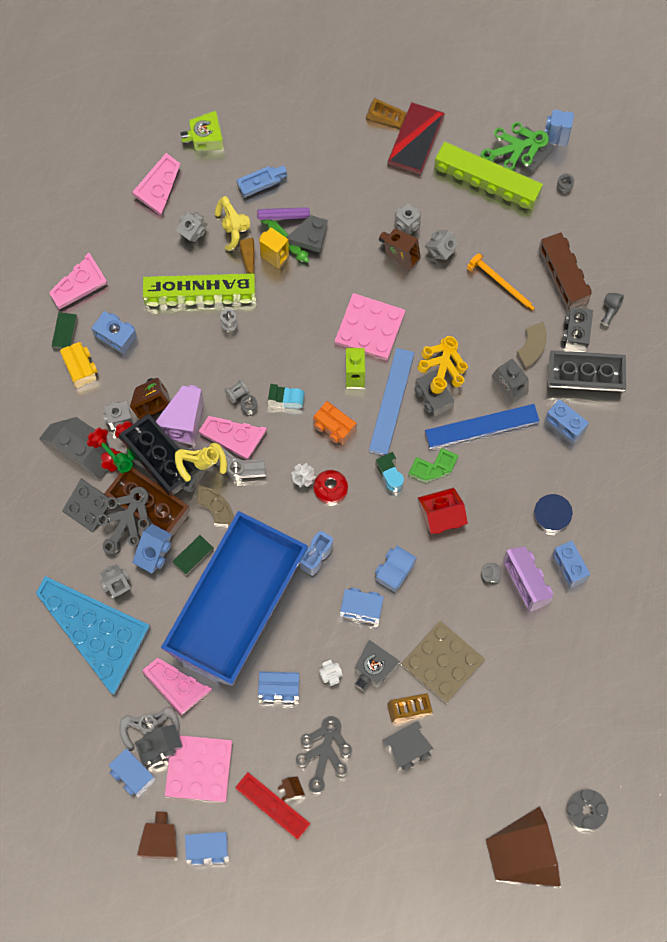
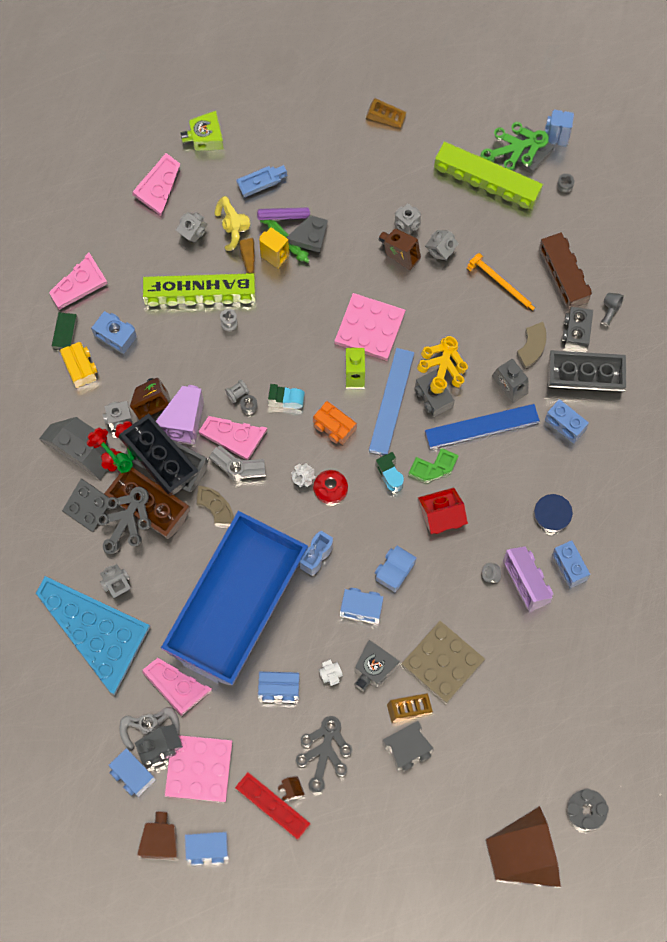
(145, 556): medium blue brick -> none
(193, 555): dark green tile -> none
(201, 458): light yellow piece -> none
(416, 138): tile -> none

